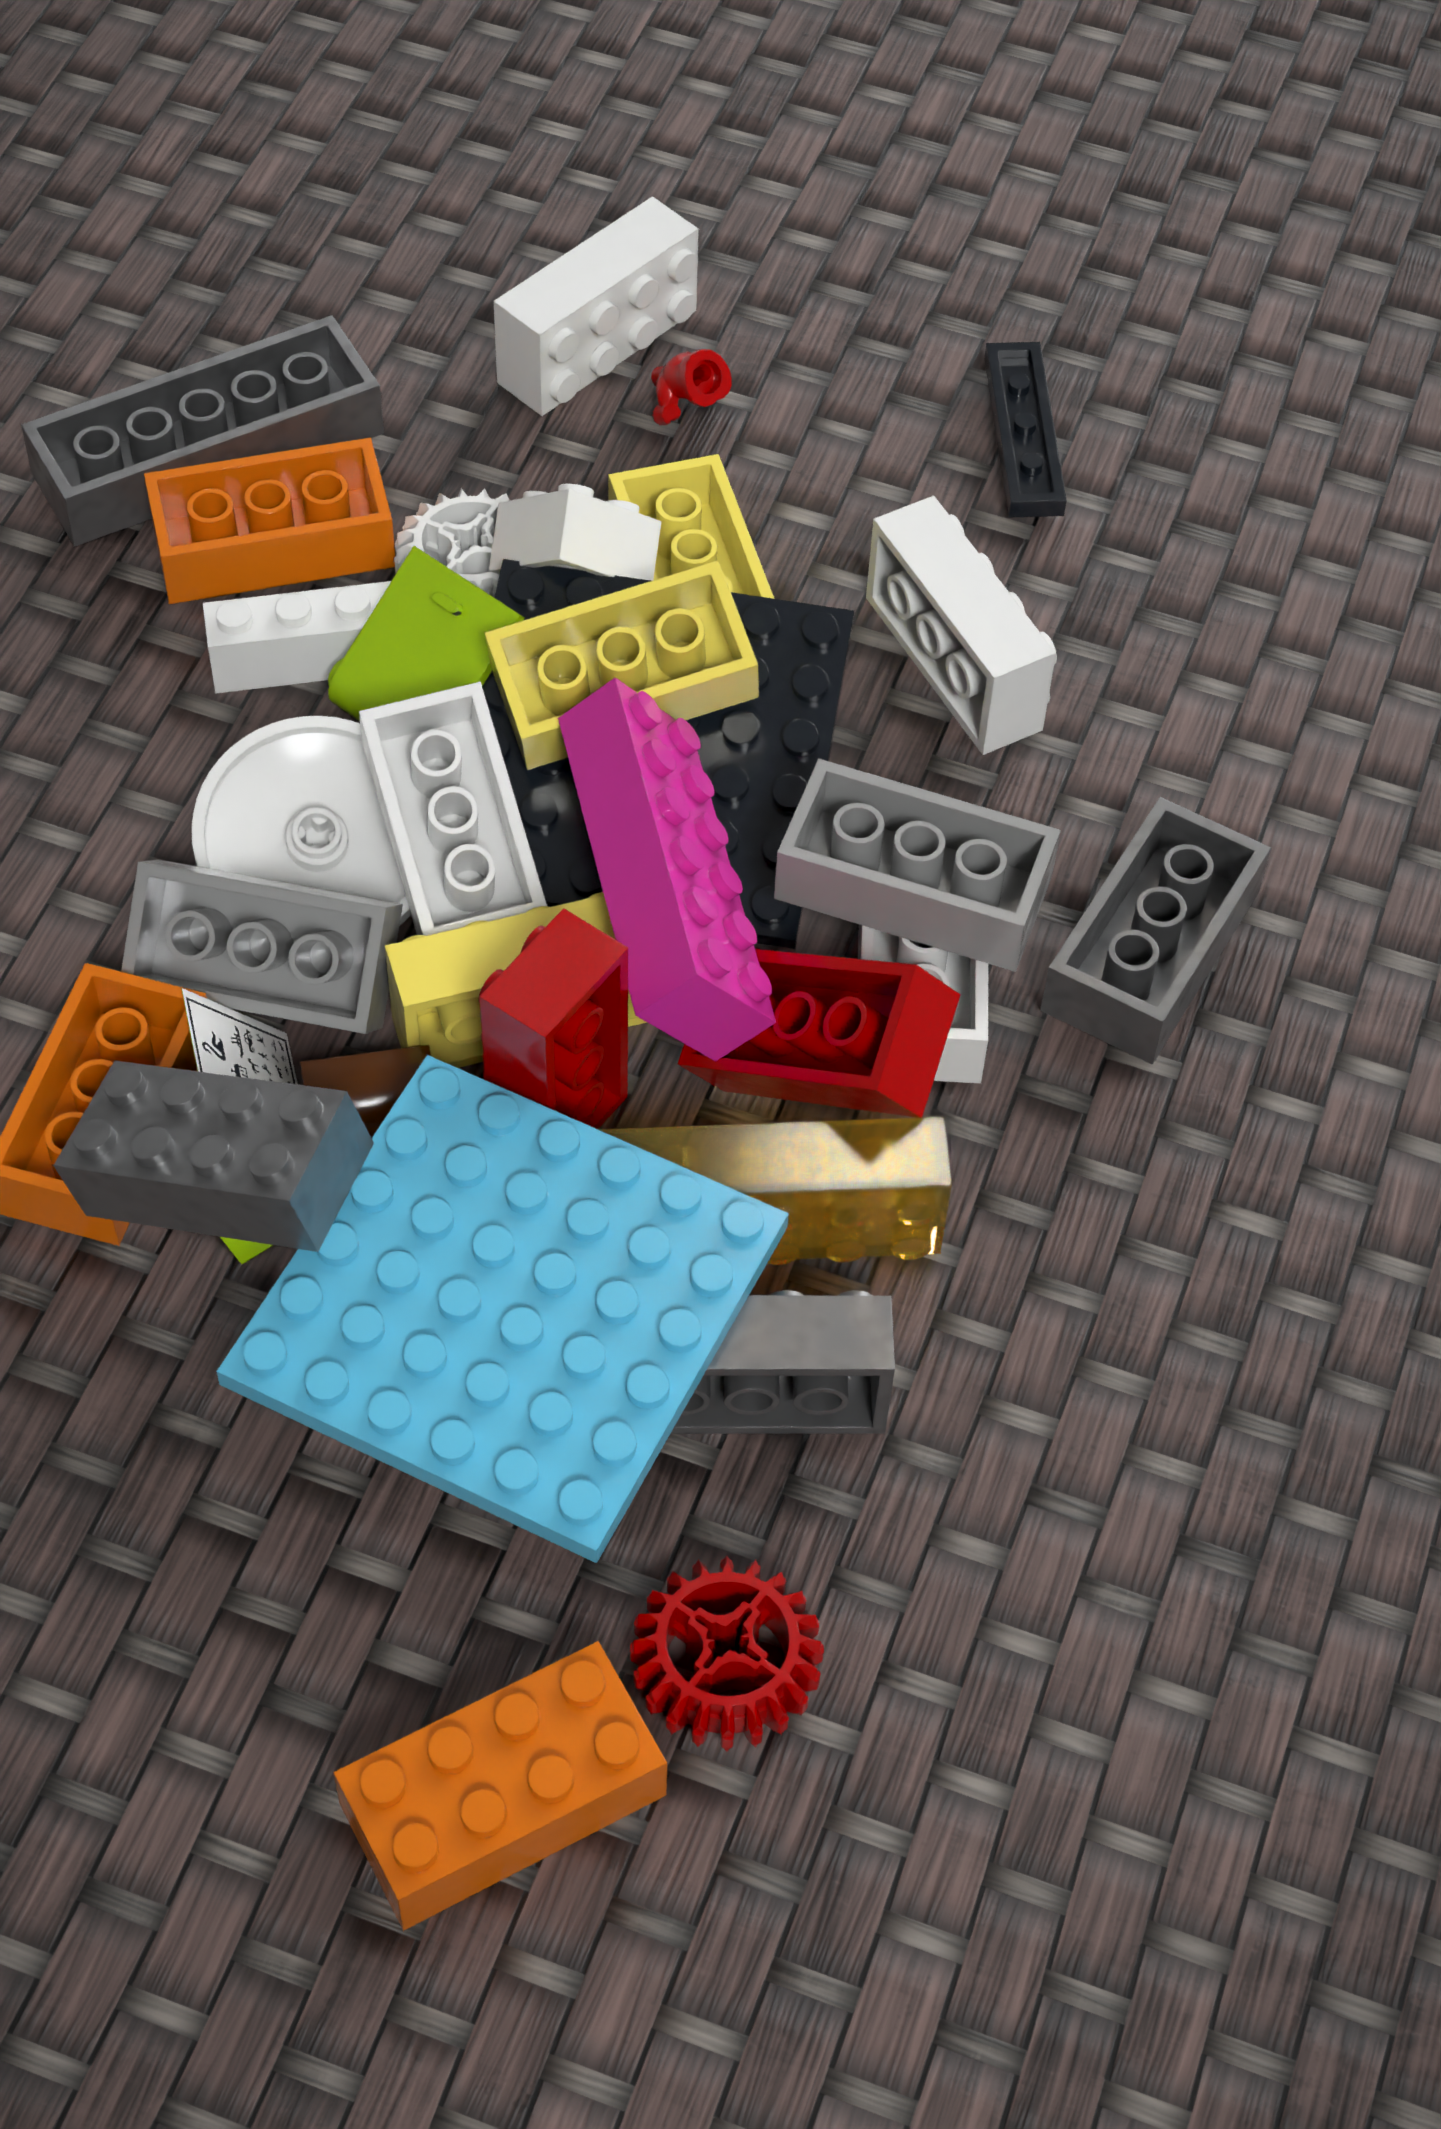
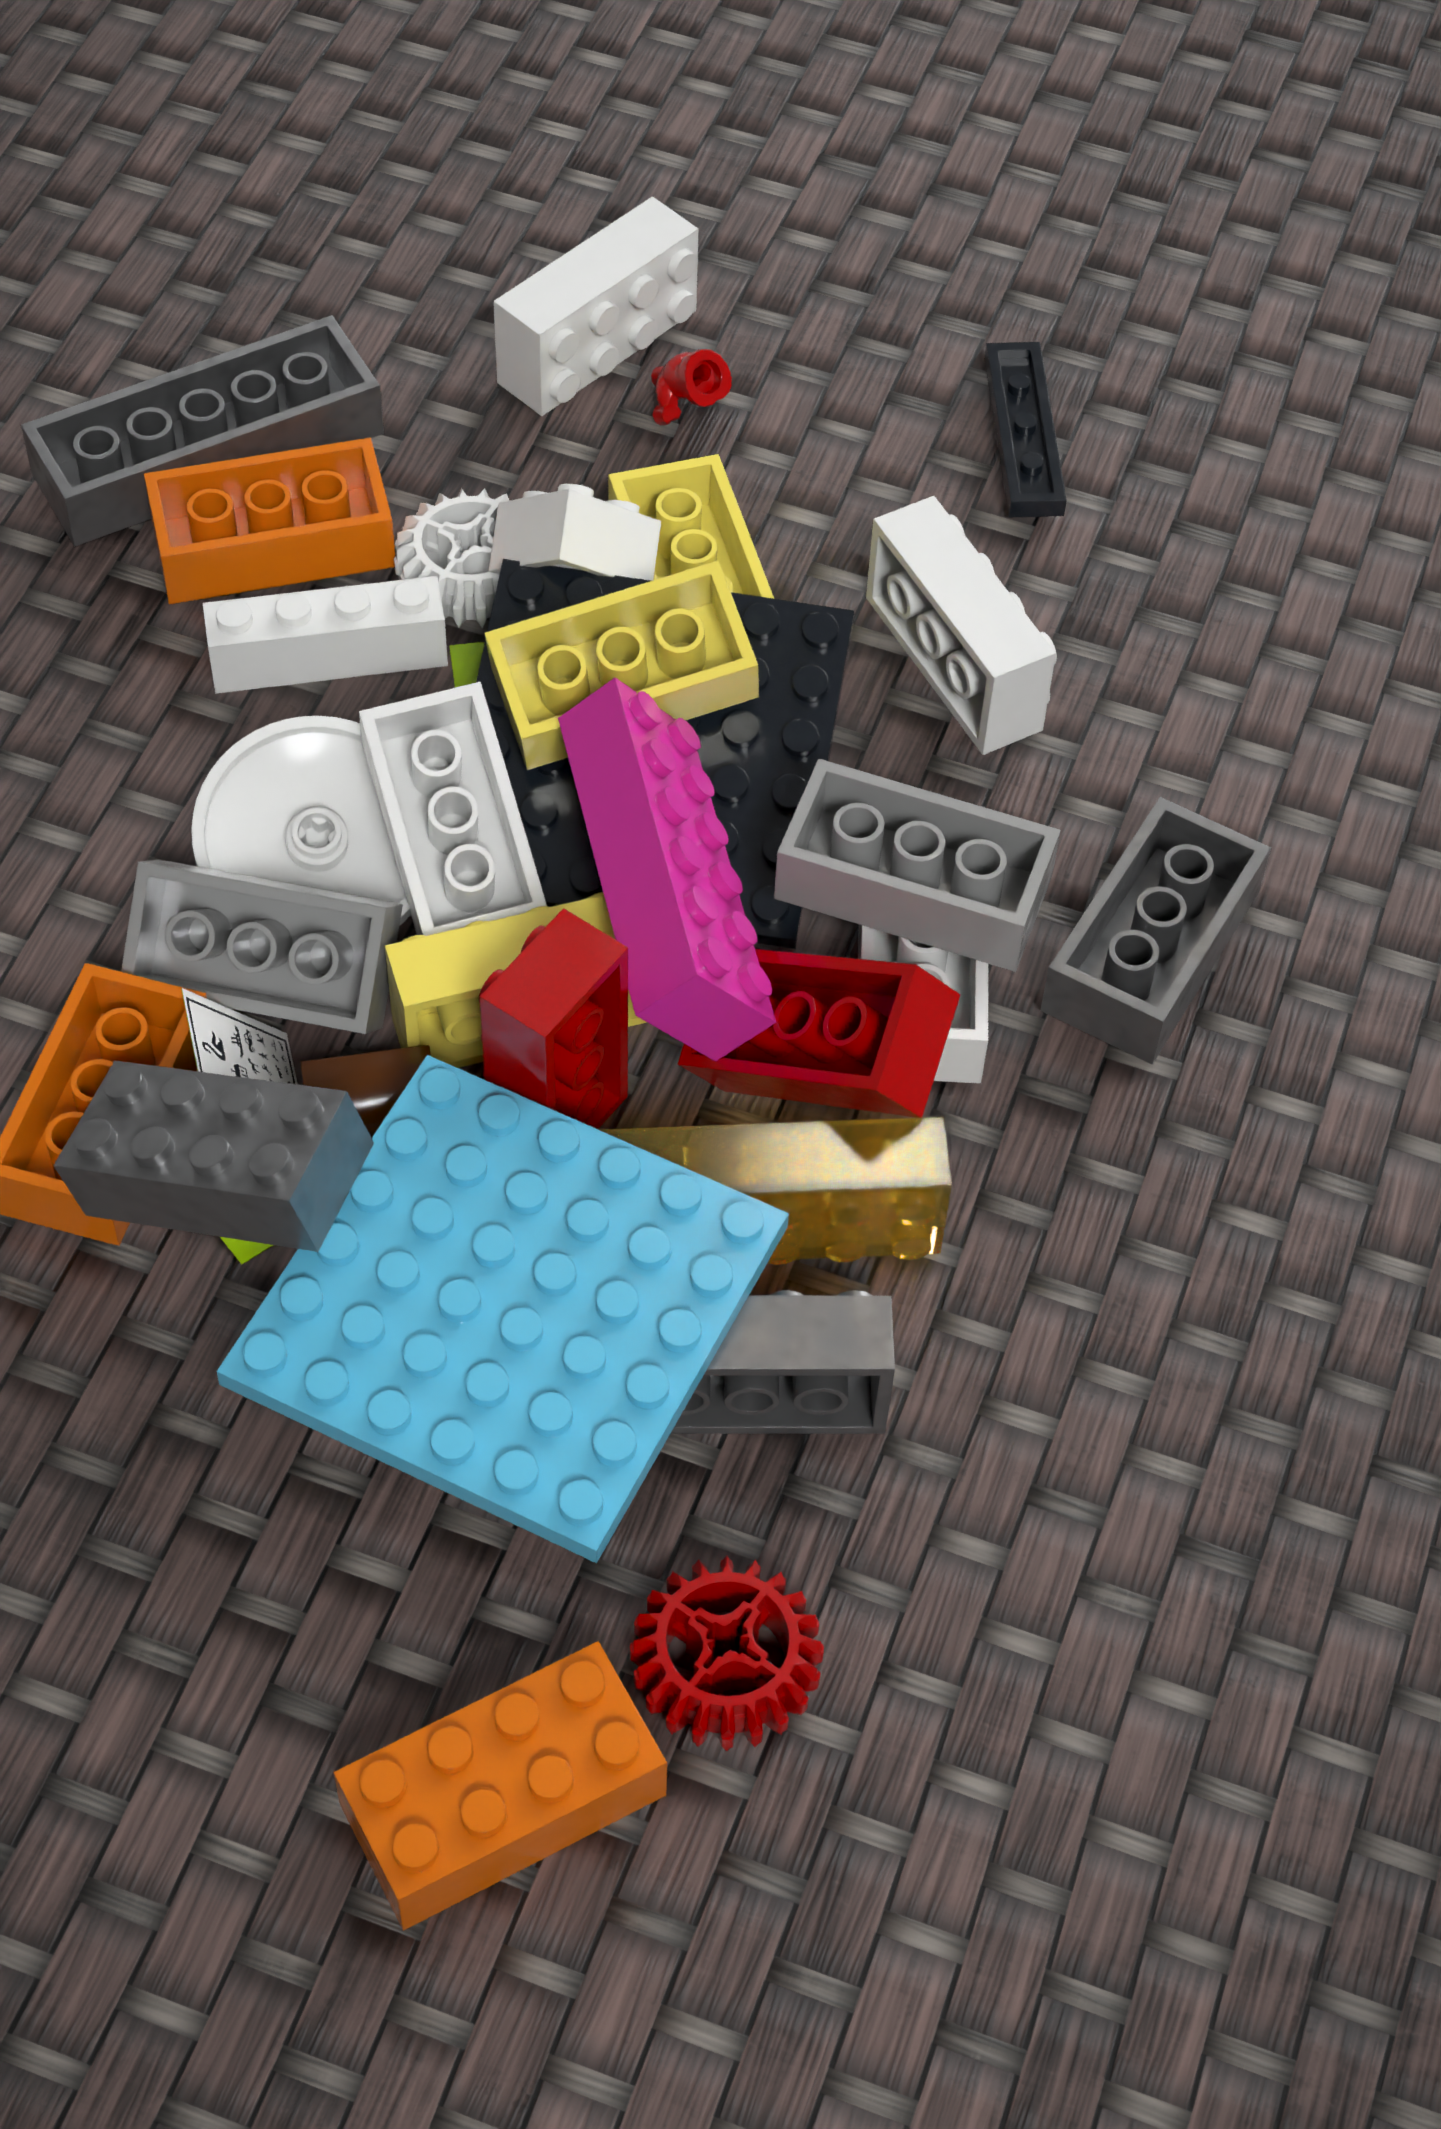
(415, 640): lime door -> none

